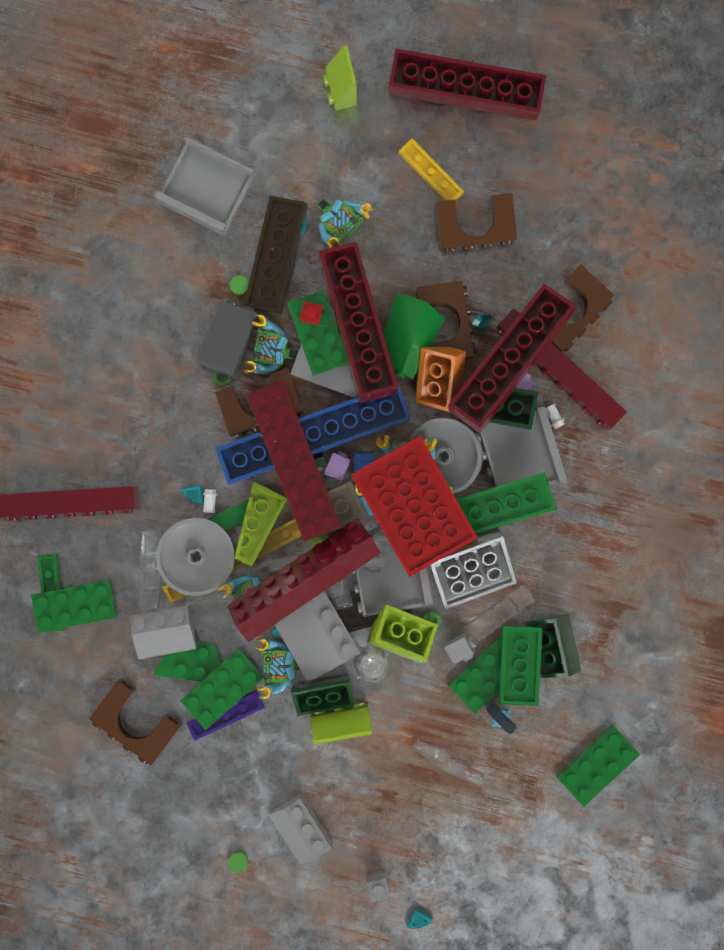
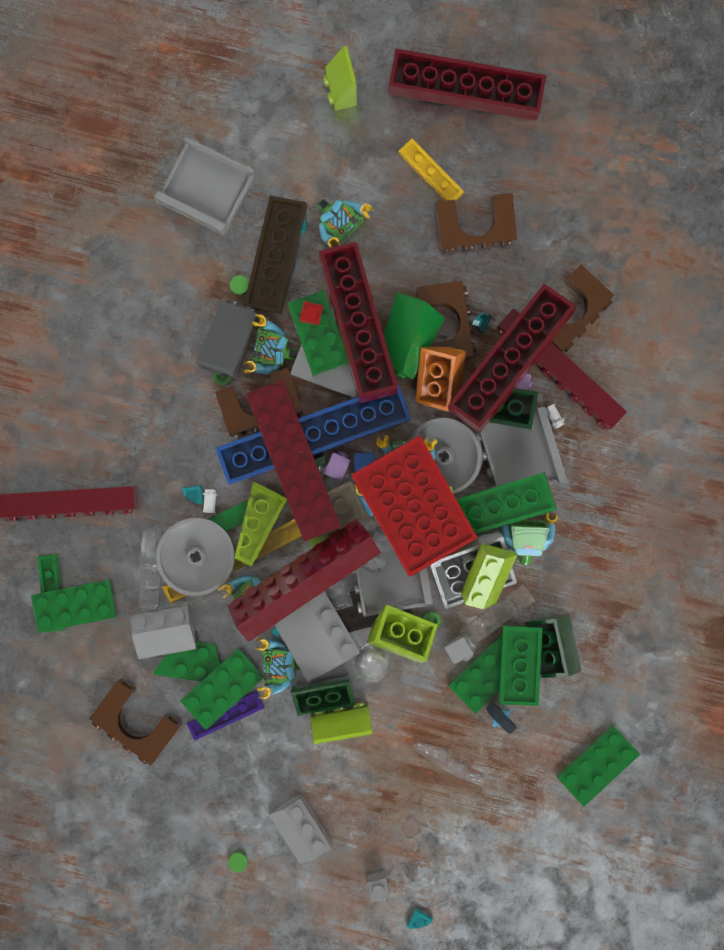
(487, 576): none -> lime slope
(529, 537): none -> torso

